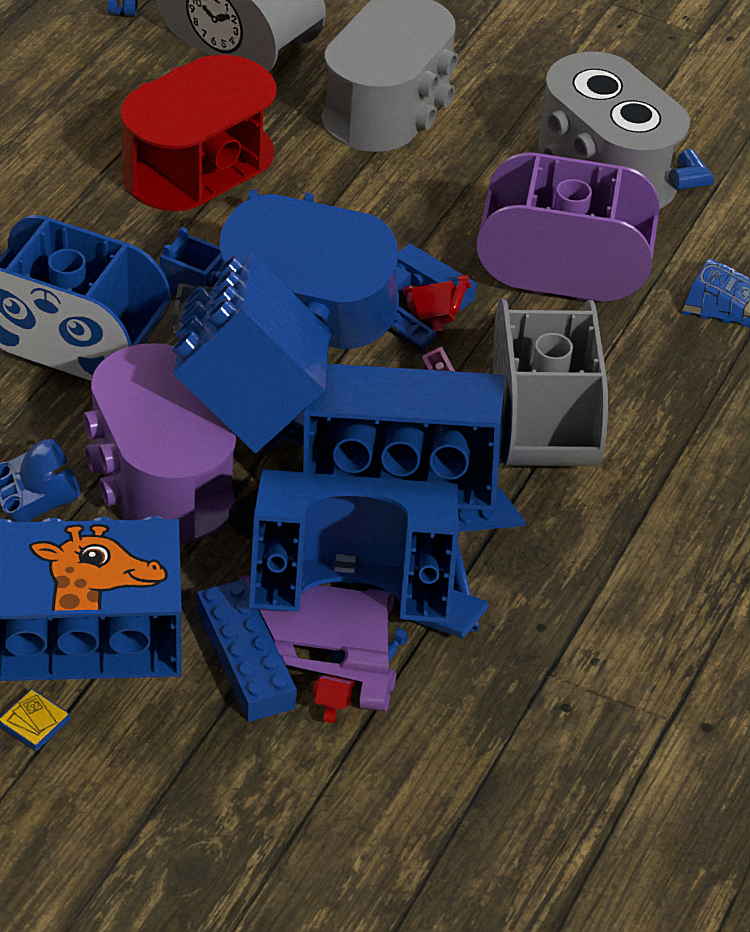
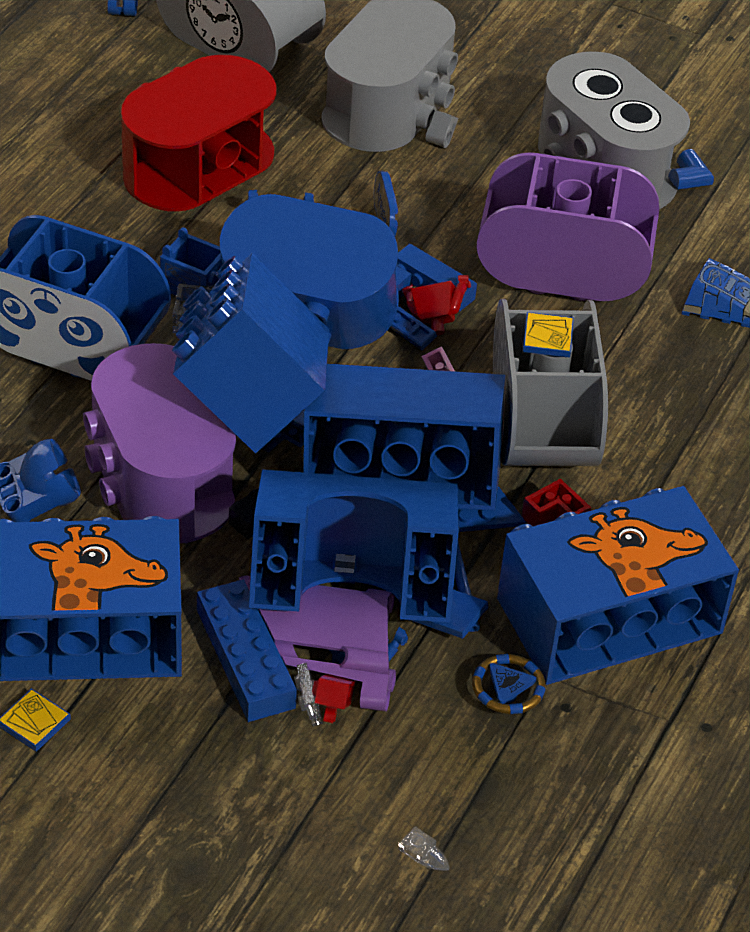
(307, 700): none -> clear plate
(385, 200): none -> tile
(423, 850): none -> clear plate
(441, 129): none -> light grey piece
(509, 683): none -> piece
(548, 334): none -> yellow tile
(552, 502): none -> red brick
(615, 583): none -> blue brick

